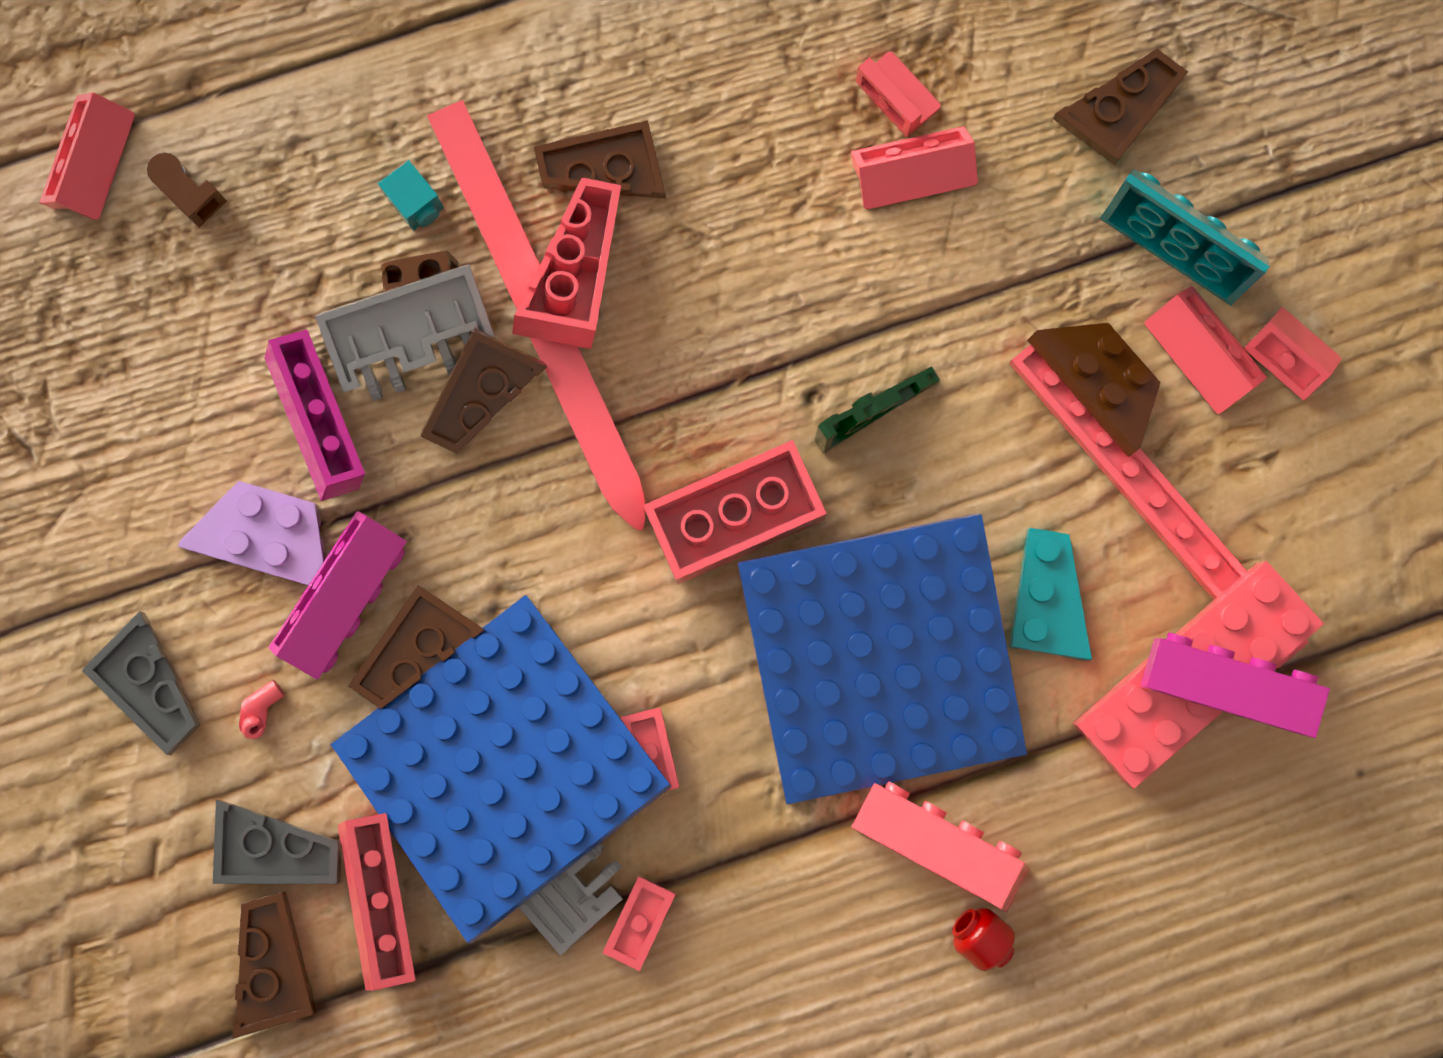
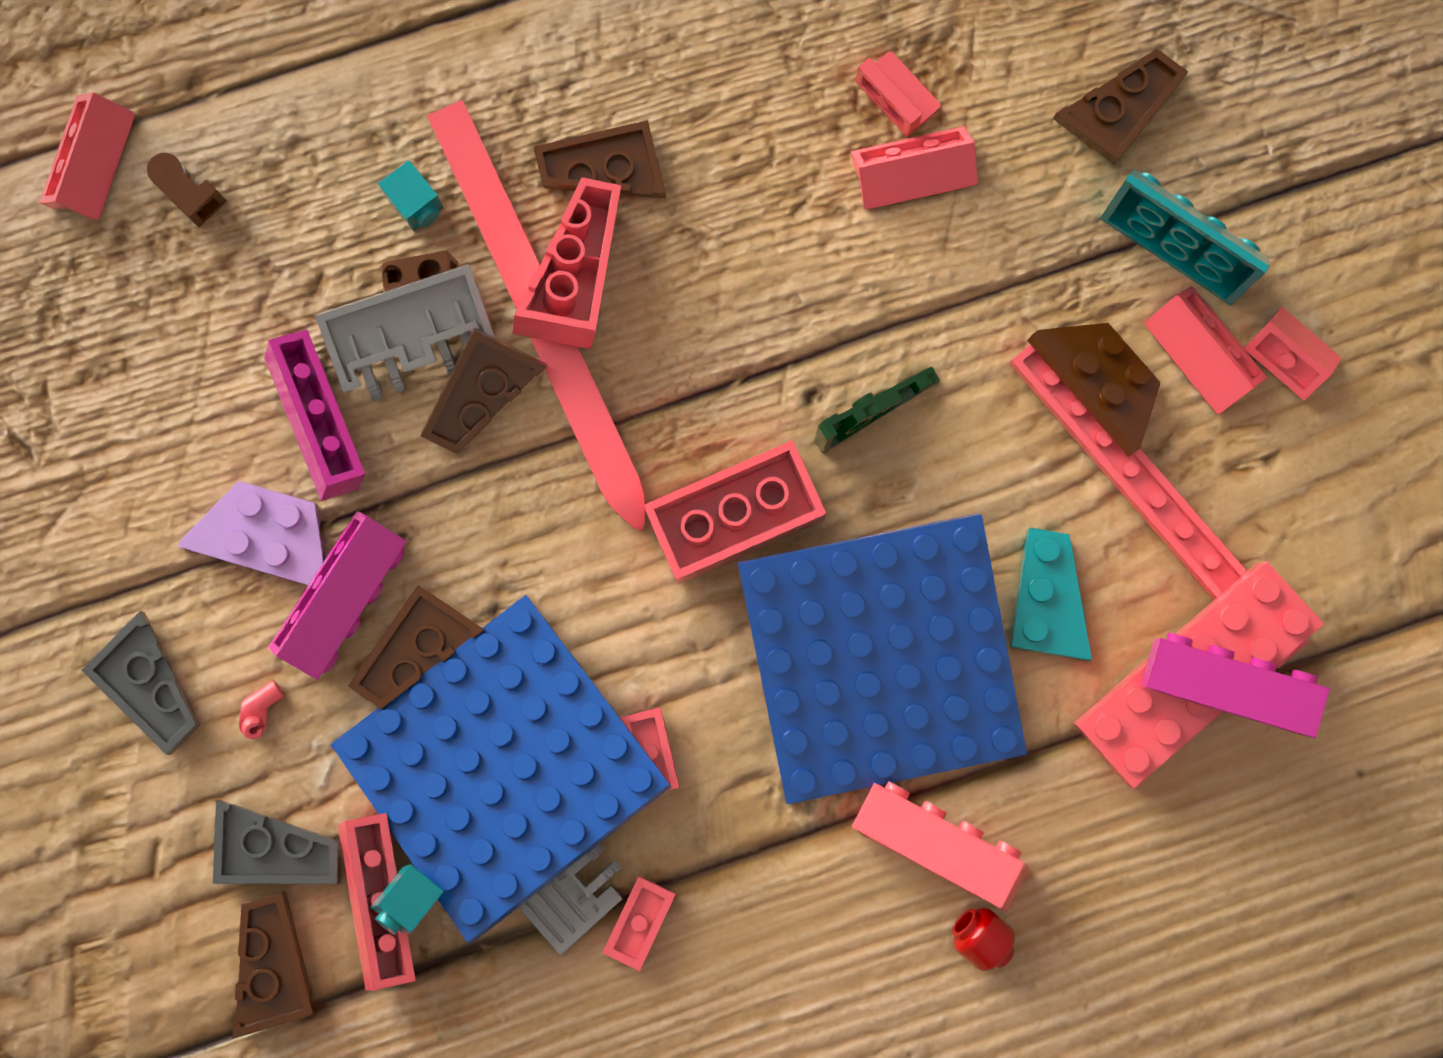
(405, 901): none -> teal brick

